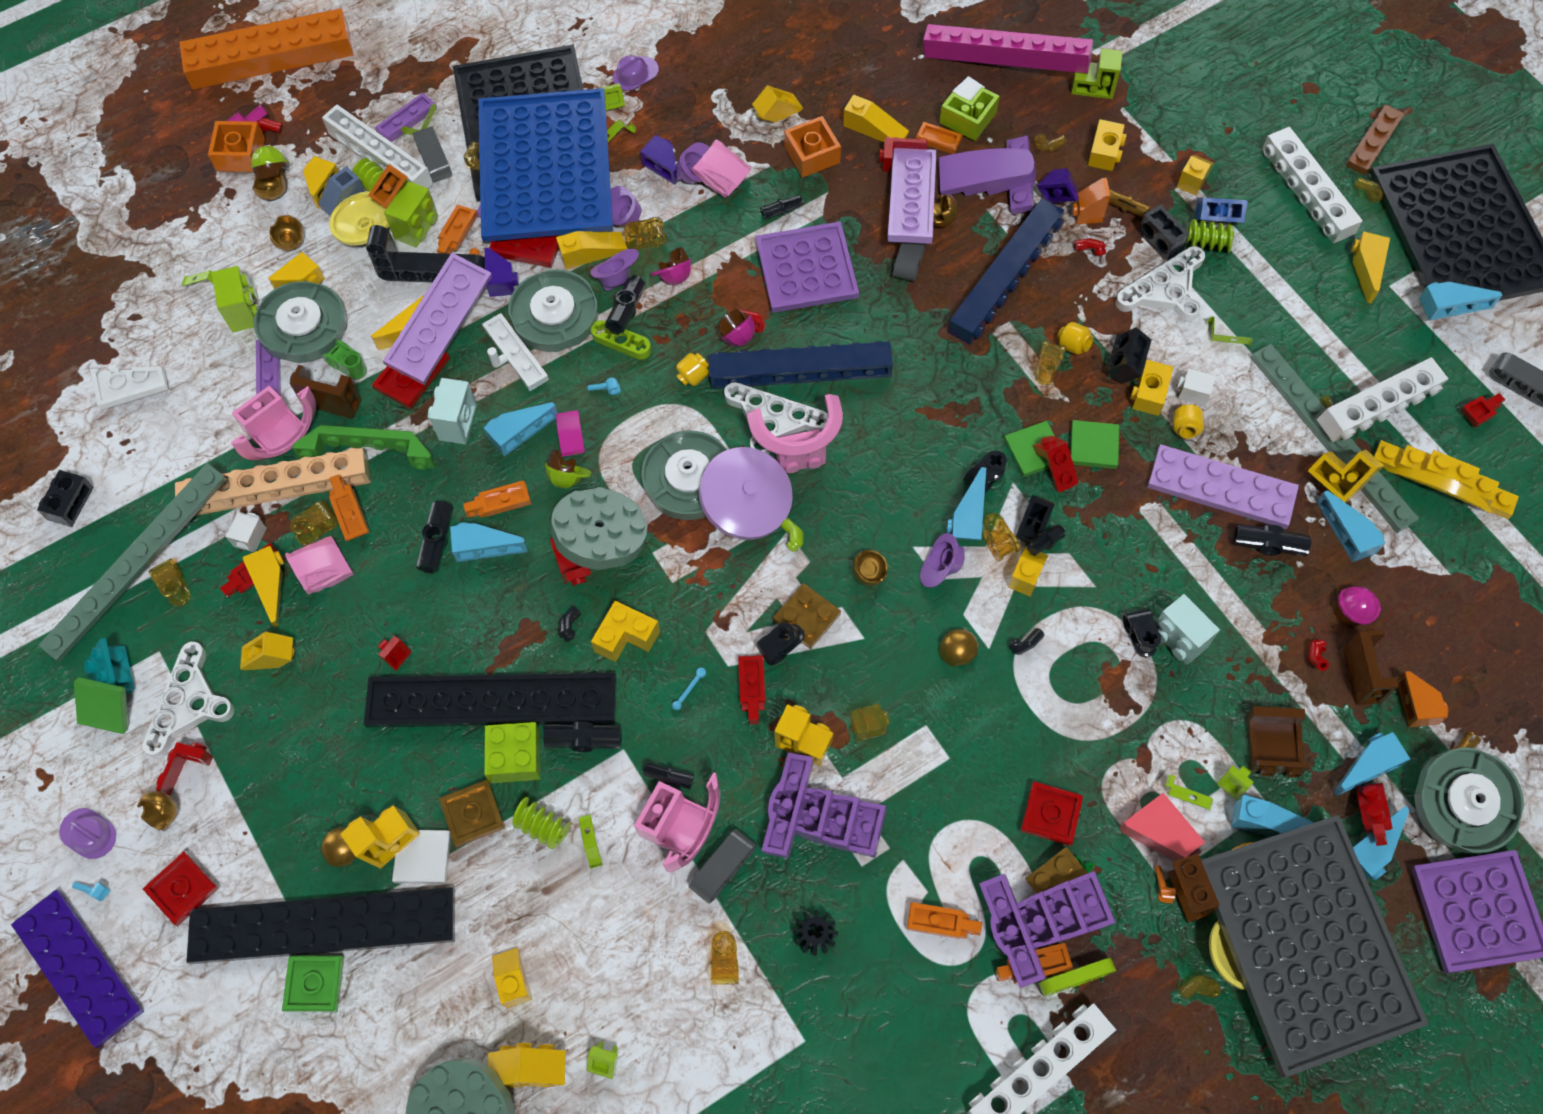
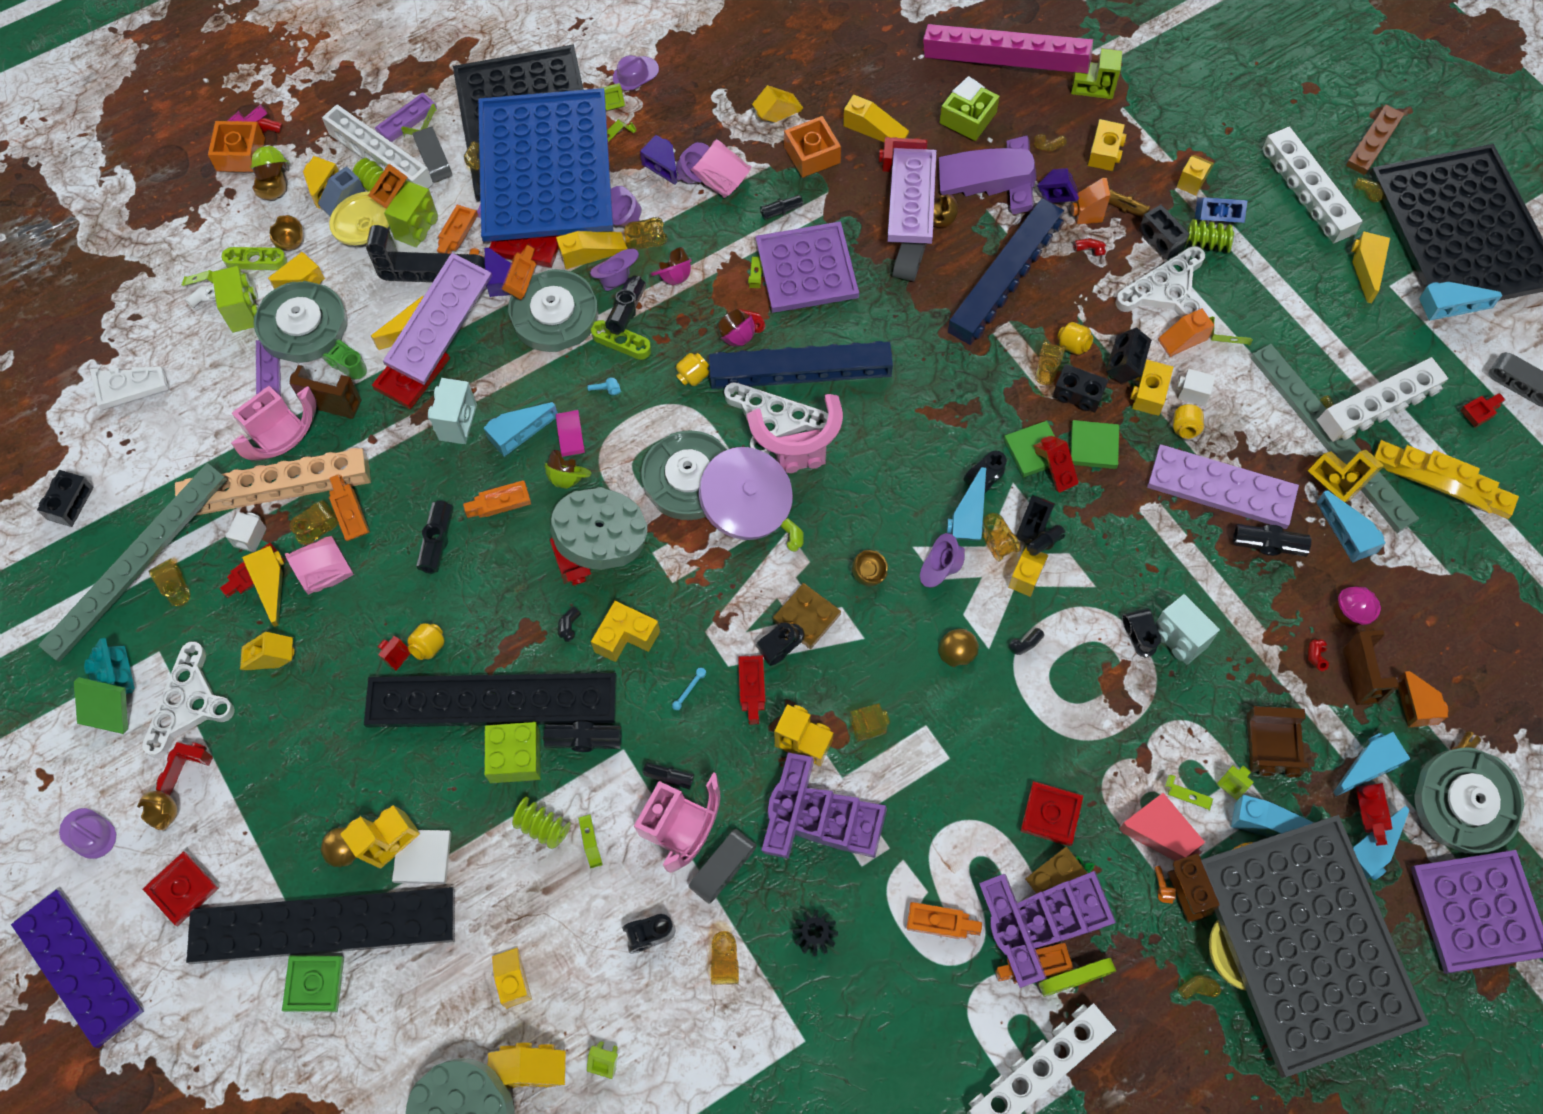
(98, 892): medium azure hand -> none
(203, 293): none -> white arm
(246, 253): none -> lime beam
(266, 48): orange brick -> none
(379, 439): bright green slope -> none
(425, 641): none -> yellow head
(471, 813): pearl gold plate -> none
(479, 542): medium azure slope -> none
(513, 352): white plate -> none
(520, 273): none -> orange hinge
(647, 933): none -> black piece
(755, 278): none -> lime piece
(940, 137): orange tile -> none
(1082, 383): none -> black brick
(1187, 332): none -> orange slope

